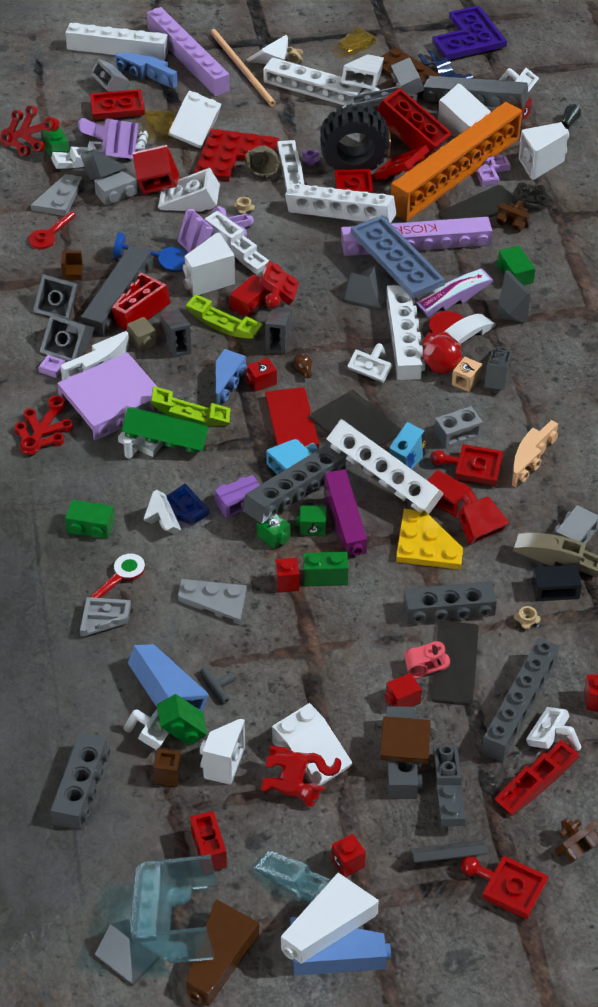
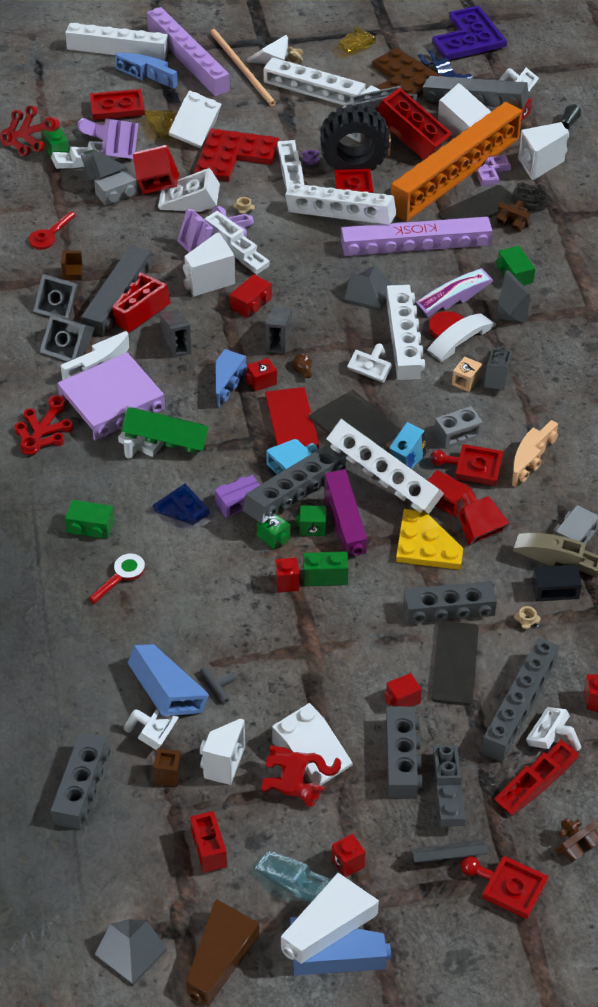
(51, 366): lavender tile -> none
(59, 196): light grey wing -> none
(104, 614): light grey wing -> none
(109, 76): light grey brick -> none
(141, 334): dark tan brick -> none
(142, 141): white piece -> none
(157, 889): clear light blue windscreen -> none
(161, 510): white slope -> none
(169, 258): blue piece -> none
(181, 719): green brick -> none
(213, 416): lime slope -> none
(219, 598): light grey wing -> none
(221, 321): lime slope -> none
(262, 161): dark tan hair -> none
(279, 283): red plate -> none
(363, 71): white slope -> none
(397, 256): sand blue plate -> none
(400, 163): red plate -> none
(405, 740): reddish brown tile -> none
(407, 77): light grey brick -> none
(424, 661): coral piece -> none
(441, 352): red helmet -> none

